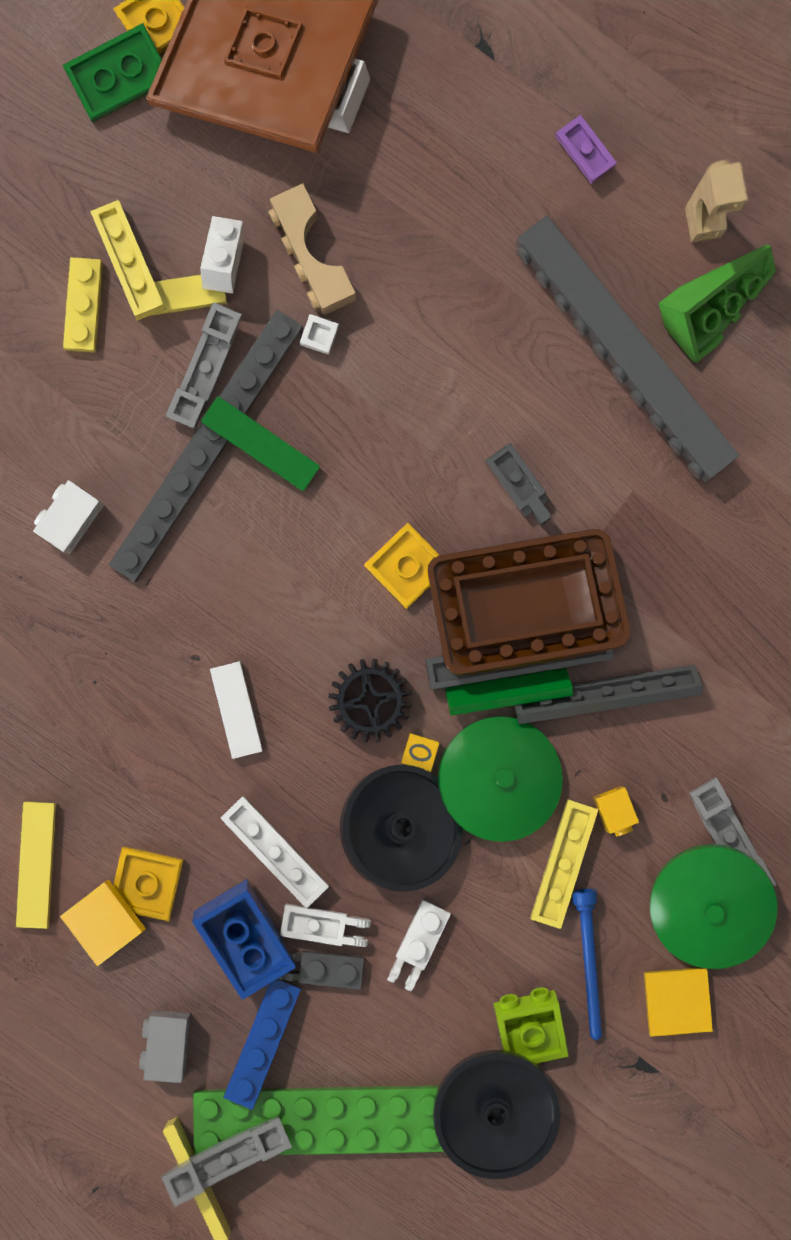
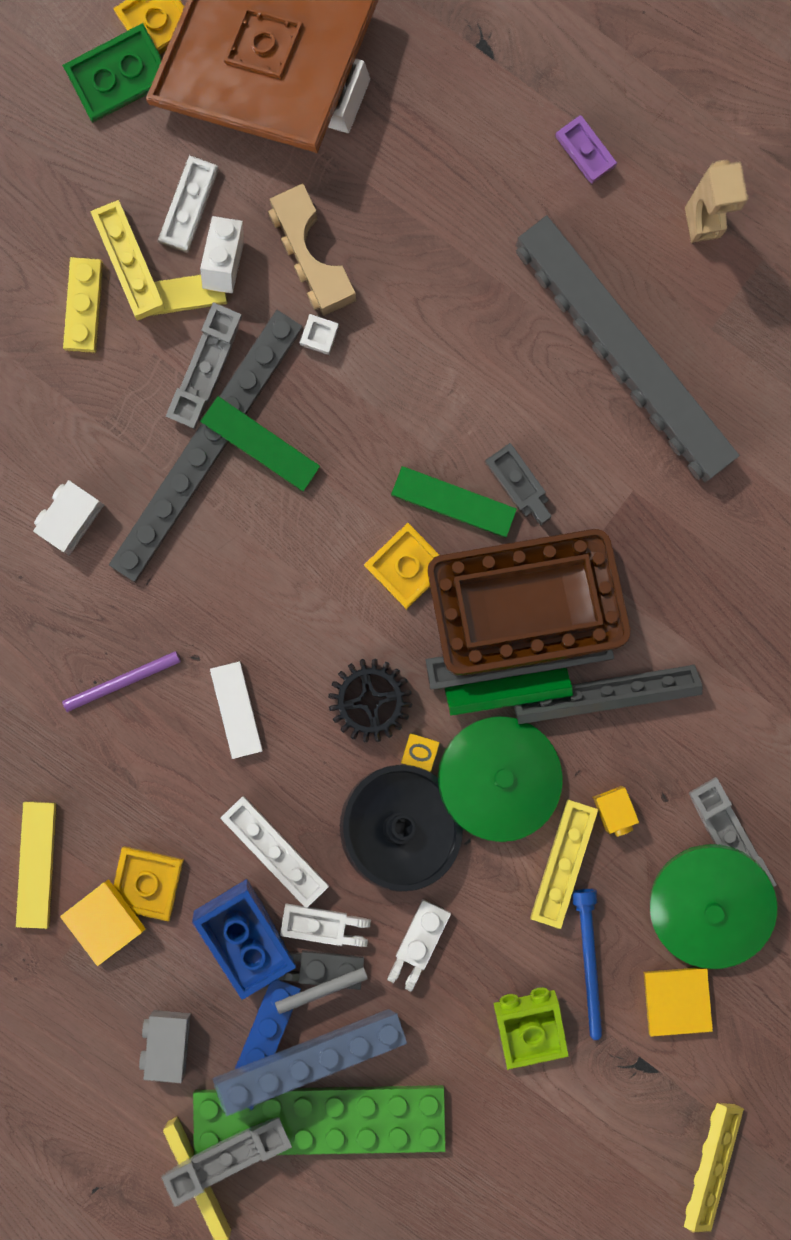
(121, 681): none -> medium lavender bar
(188, 204): none -> white tile
(309, 1061): none -> sand blue brick
(321, 990): none -> light grey bar
(453, 502): none -> green tile
(496, 1114): black dish -> none
(707, 305): bright green wedge -> none
(713, 1167): none -> light yellow plate

